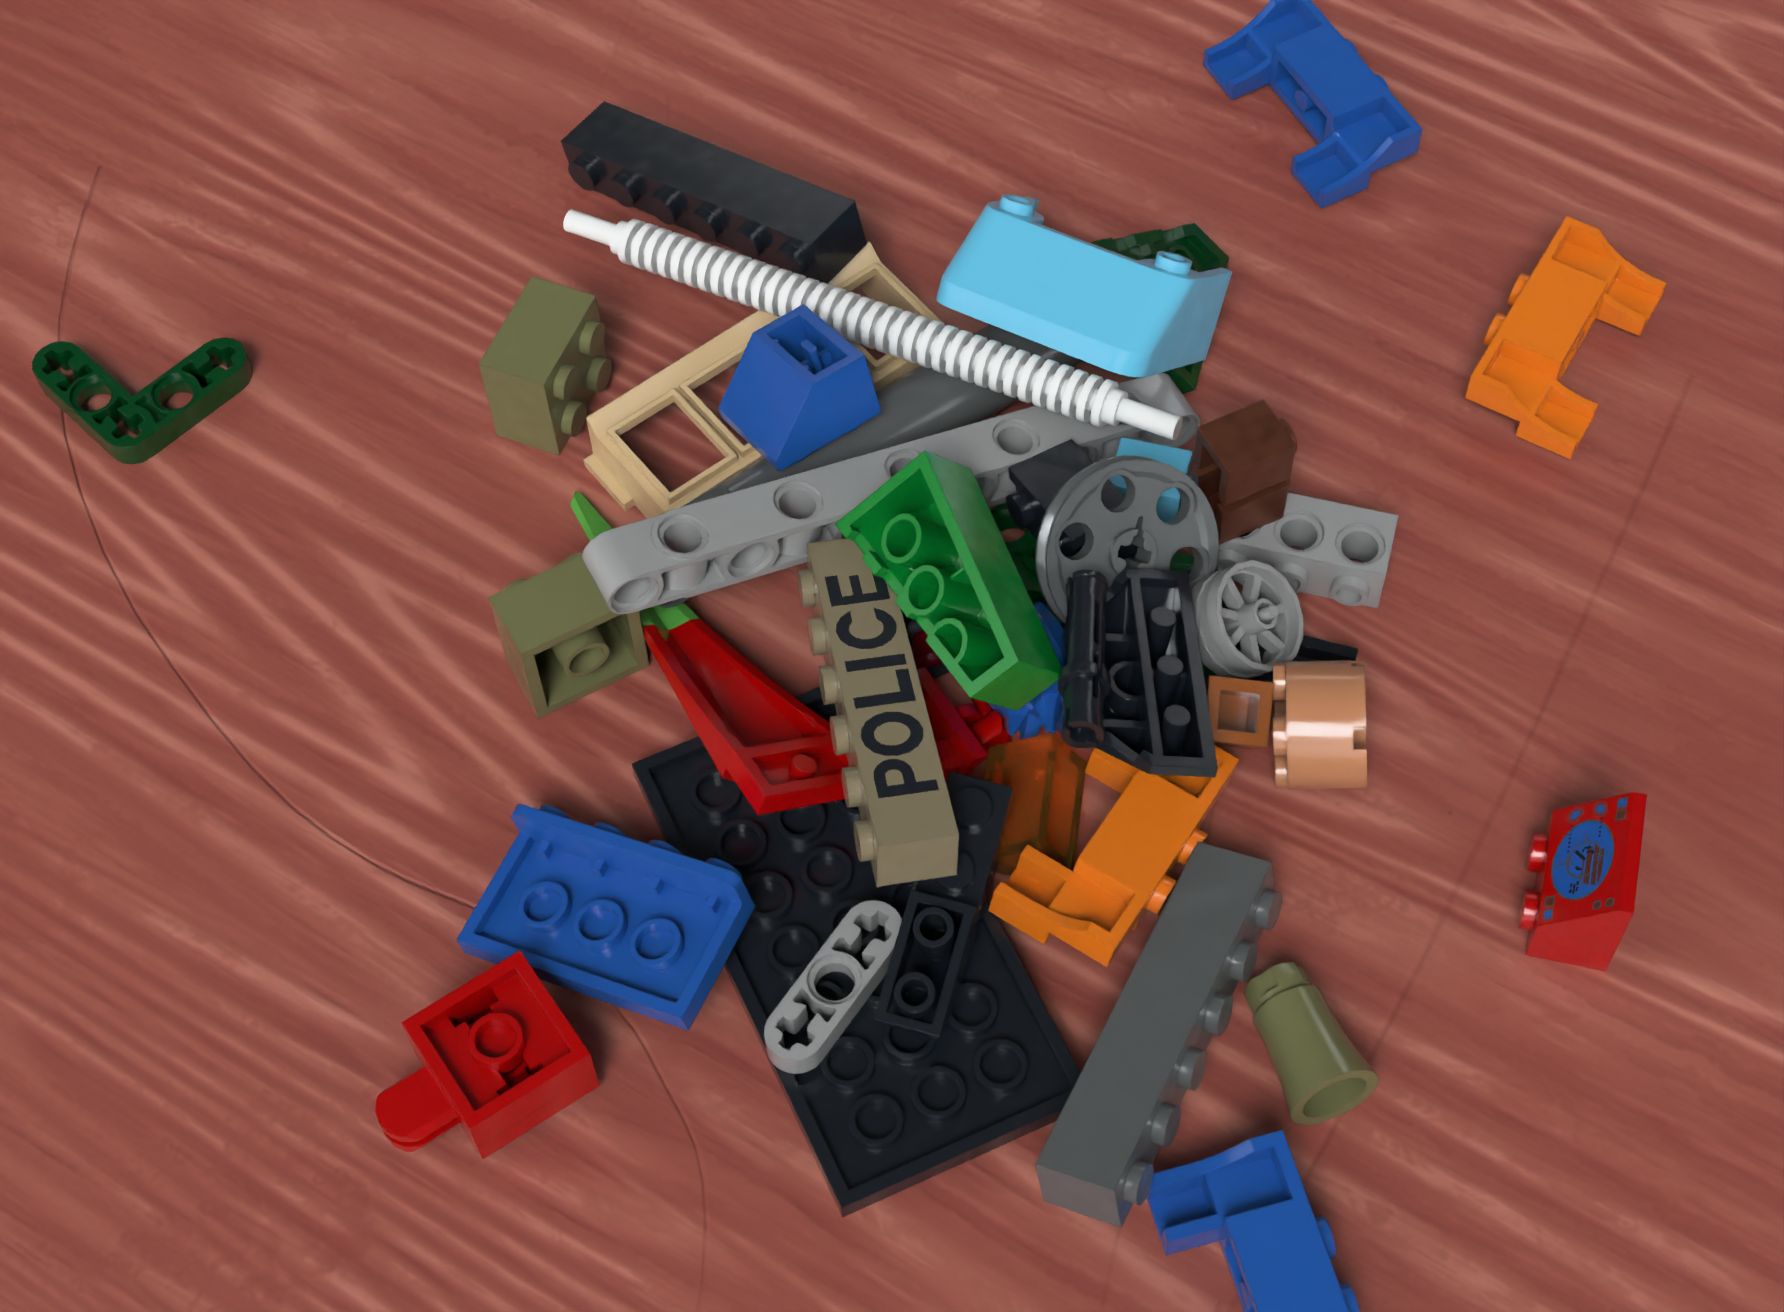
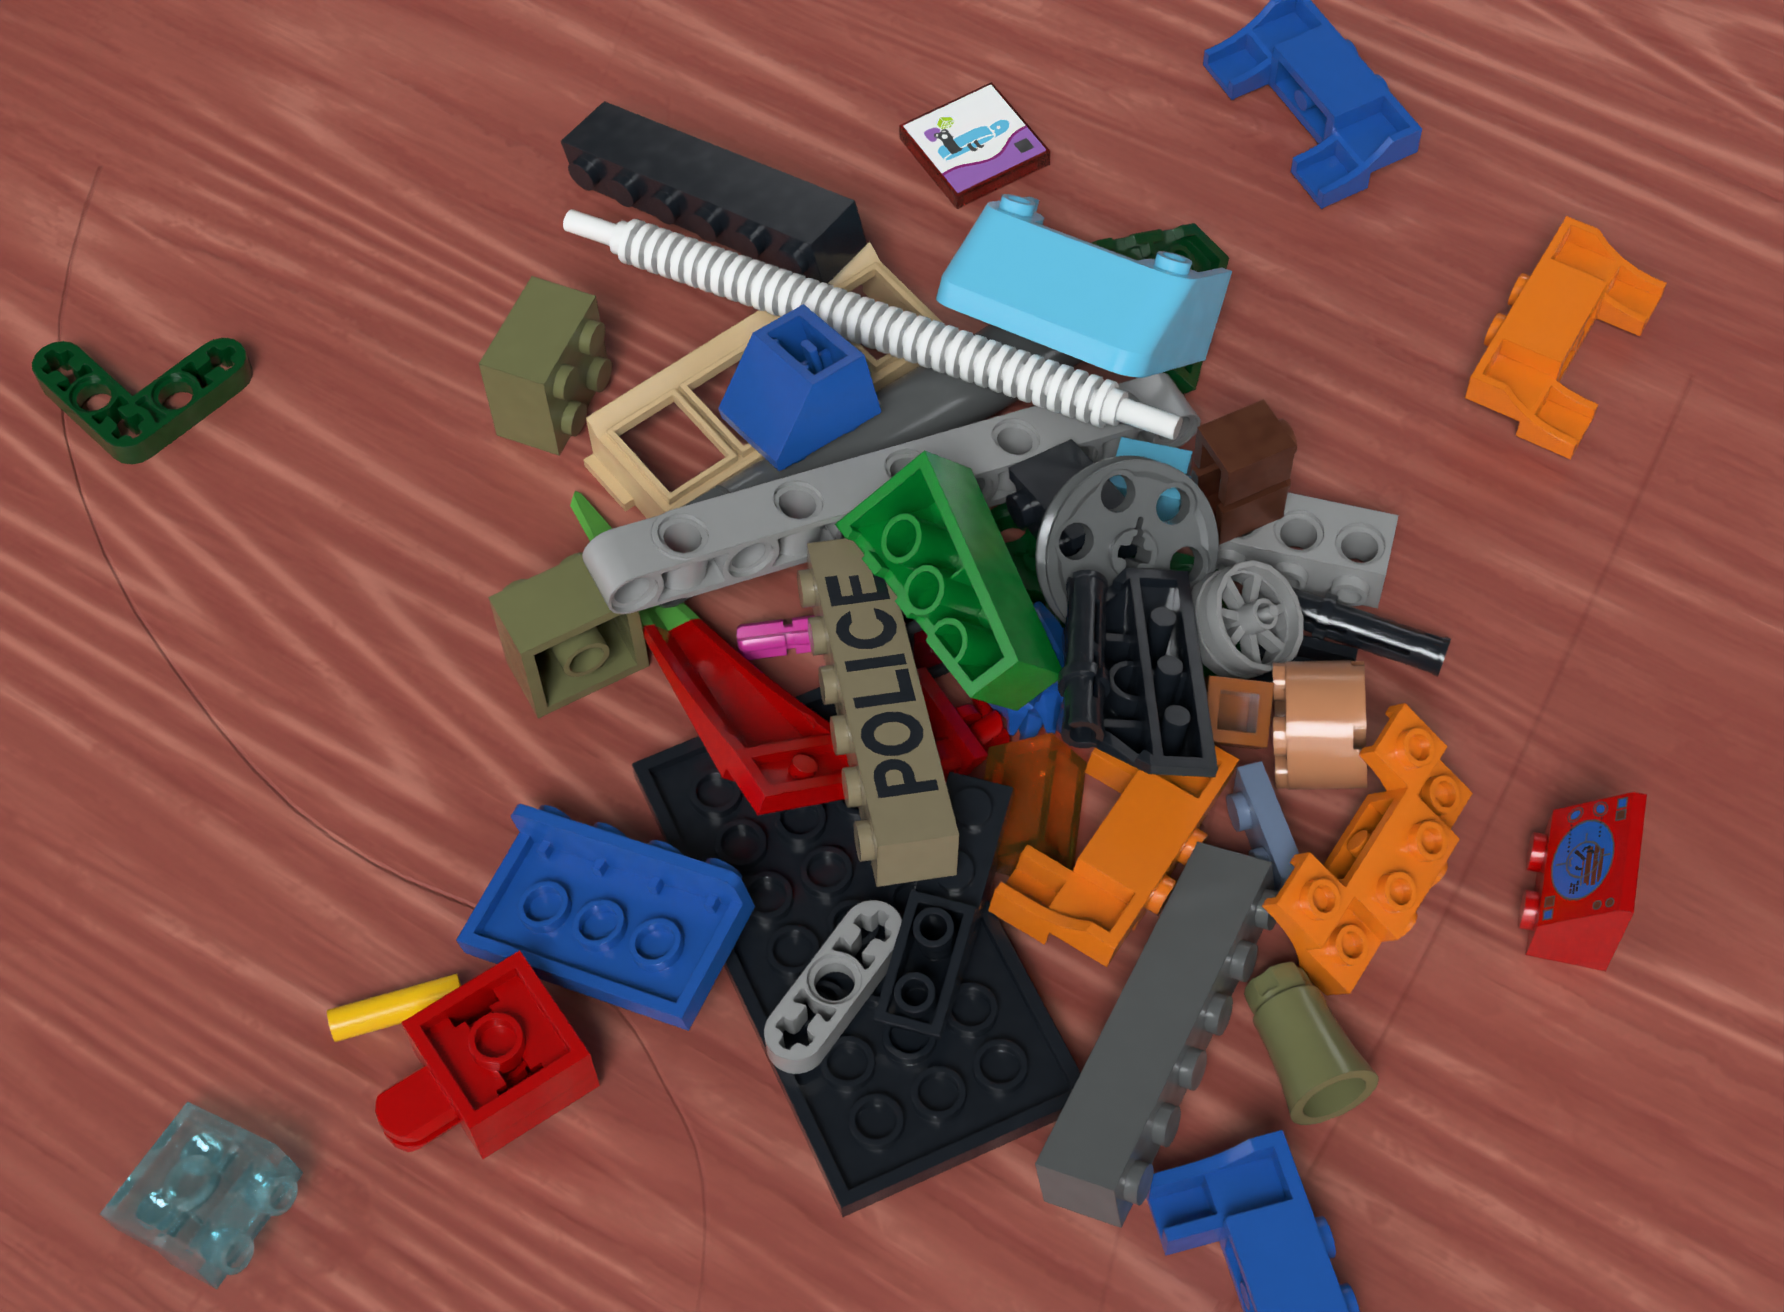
(204, 1194): none -> clear light blue plate
(388, 1008): none -> yellow piece
(773, 638): none -> dark pink piece
(974, 145): none -> tile
(1258, 813): none -> sand blue plate
(1371, 632): none -> black pin
(1381, 862): none -> orange bracket

